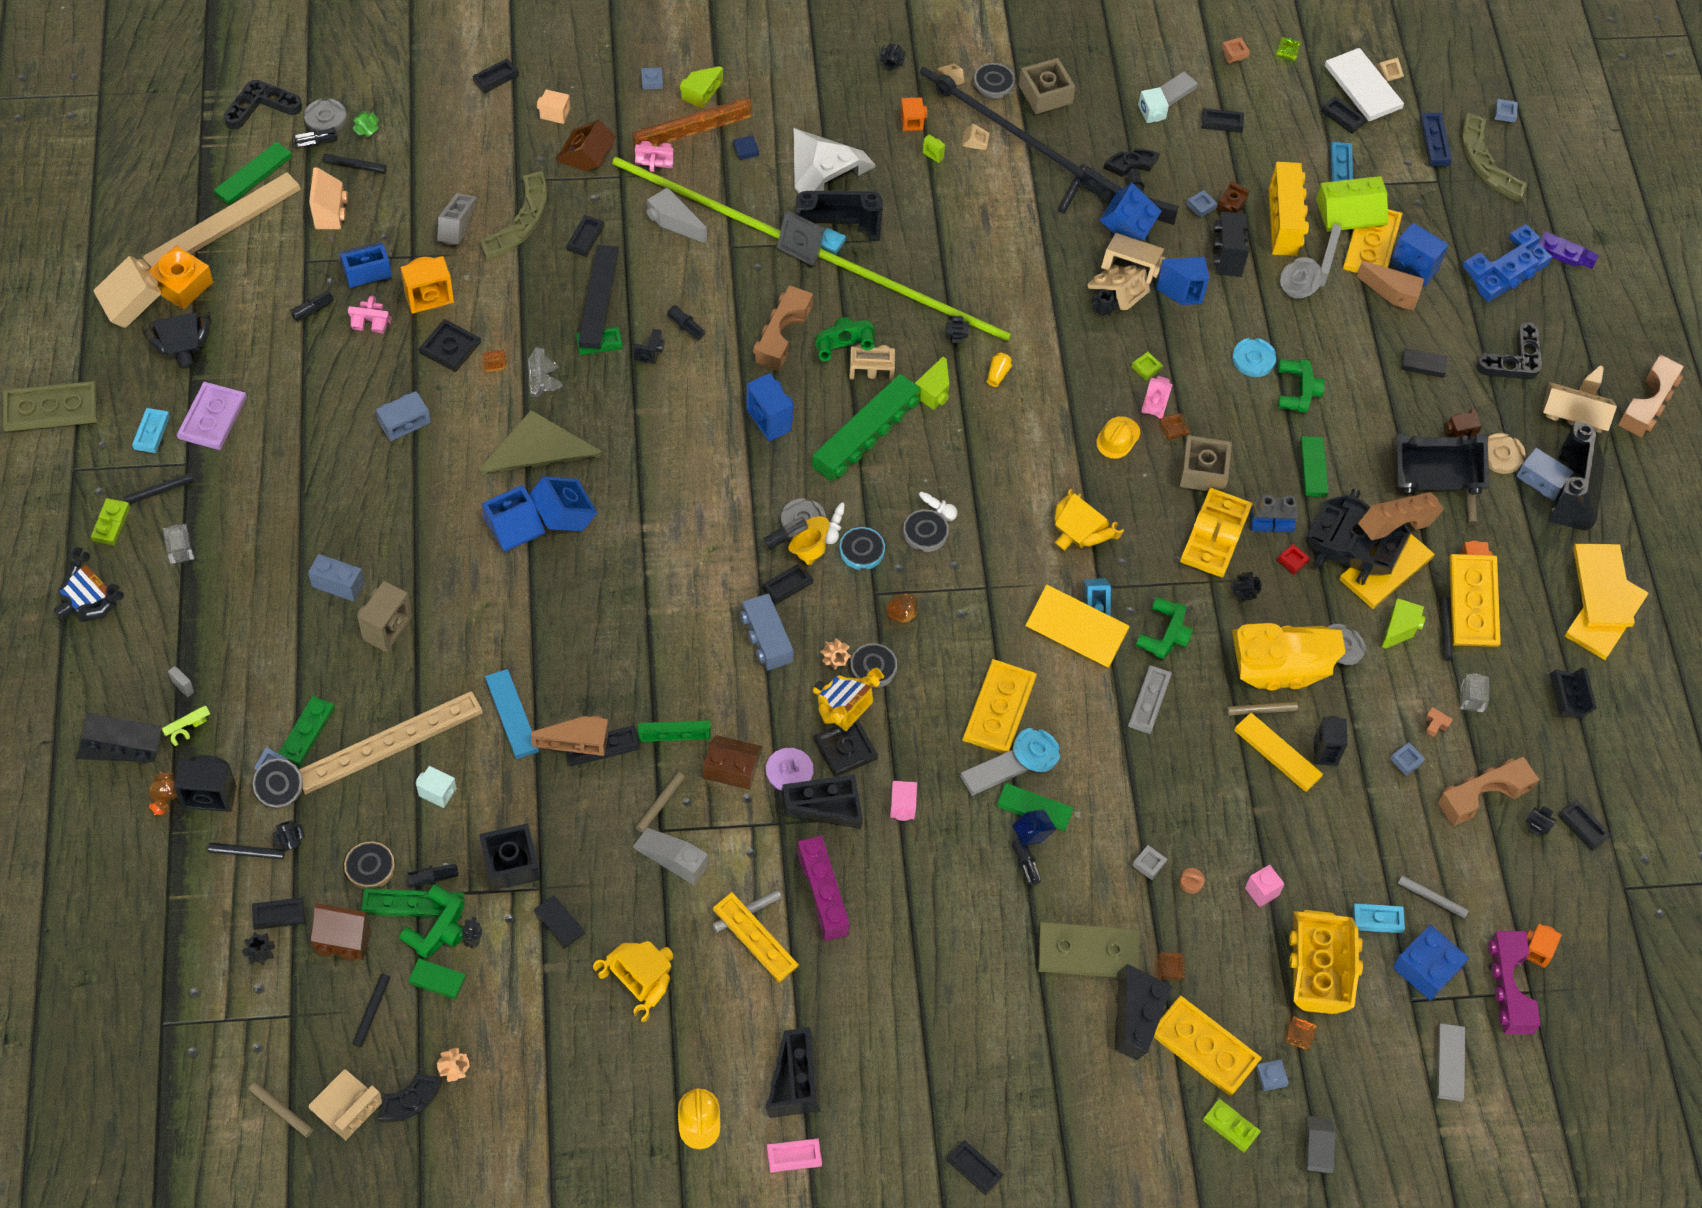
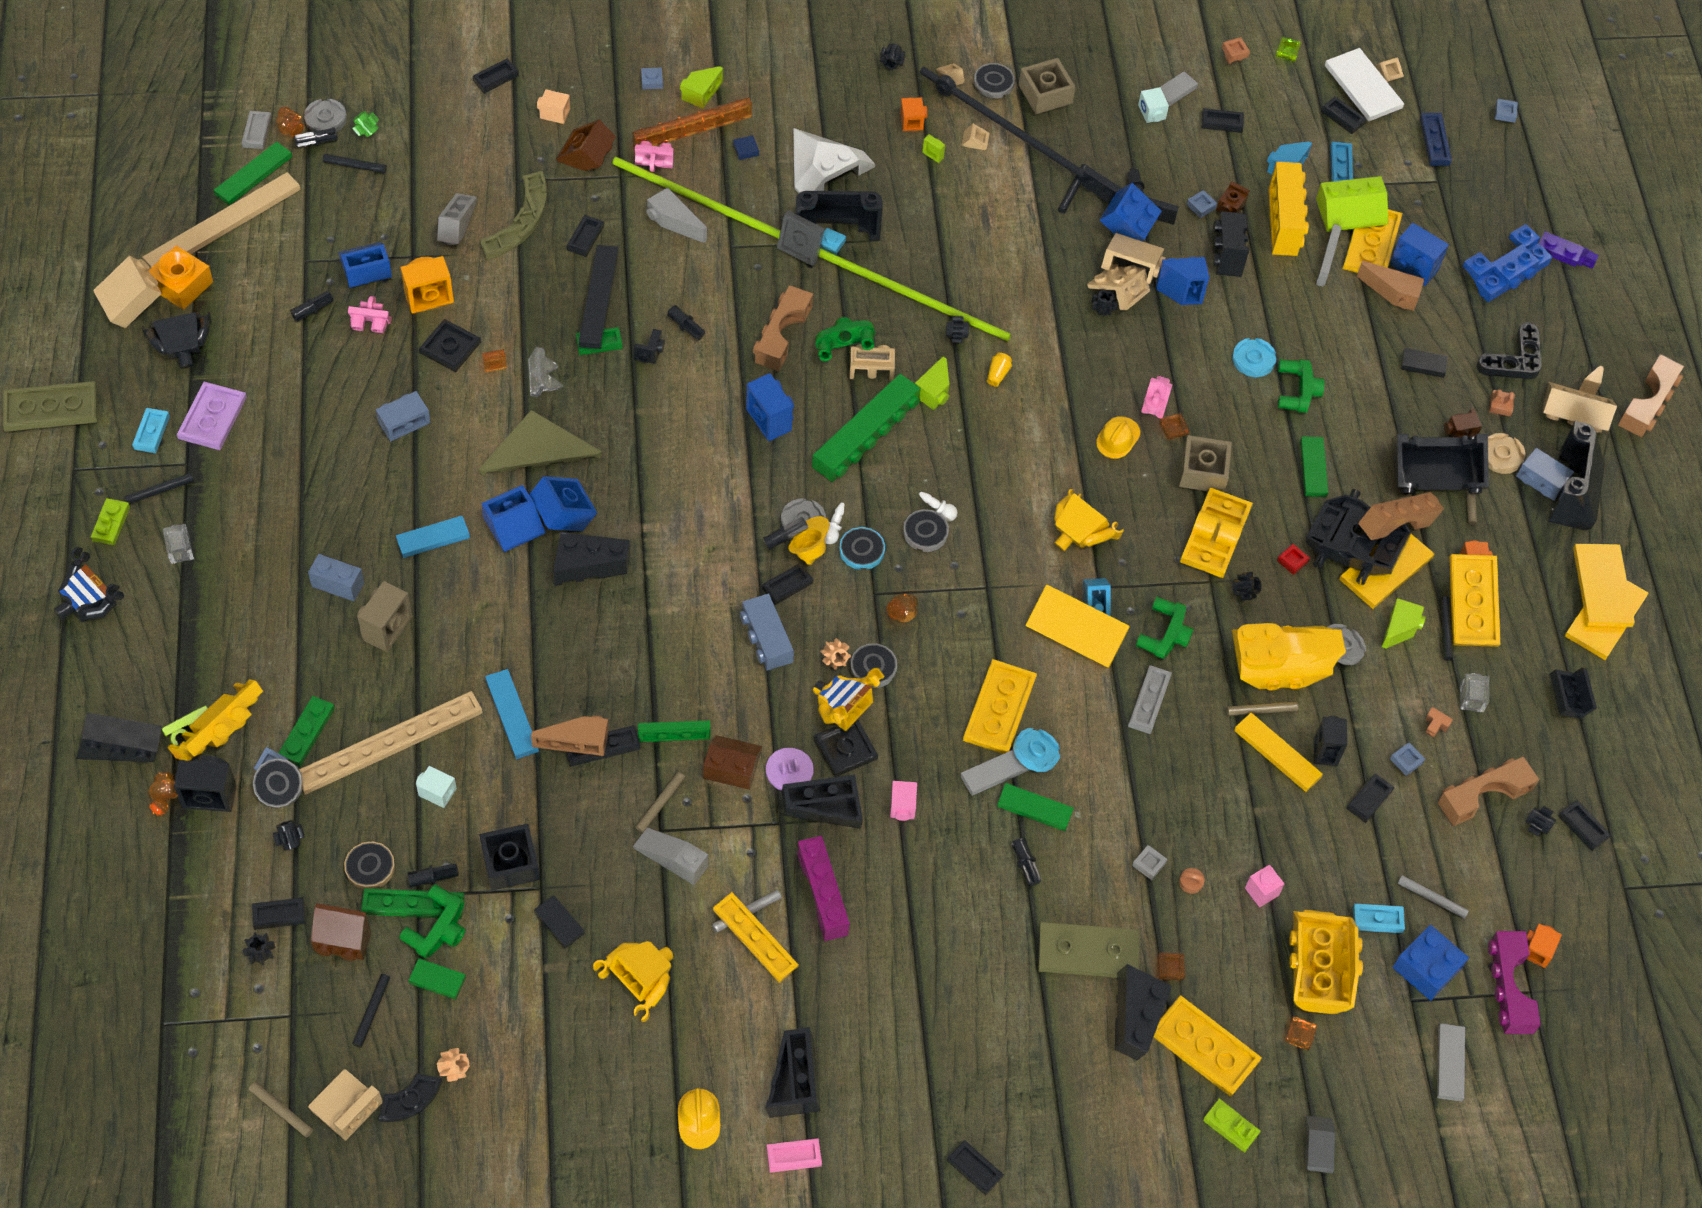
(181, 681): light grey tile -> none
(218, 721): none -> yellow bracket
(246, 850): black bar -> none
(256, 130): none -> light grey tile
(260, 97): black beam -> none
(289, 122): none -> clear orange animal
(327, 200): light nougat slope -> none
(432, 536): none -> dark azure tile
(472, 932): black axle -> none
(589, 557): none -> black wedge
(1034, 827): clear blue brick -> none
(1138, 159): black tile -> none
(1147, 366): lime tile -> none
(1272, 1075): sand blue plate -> none
(1274, 514): dark grey hips -> none
(1289, 153): none -> dark azure slope
(1301, 278): light grey tile -> none
(1370, 798): none -> black tile
(1484, 163): olive tile -> none
(1501, 403): none -> nougat tile

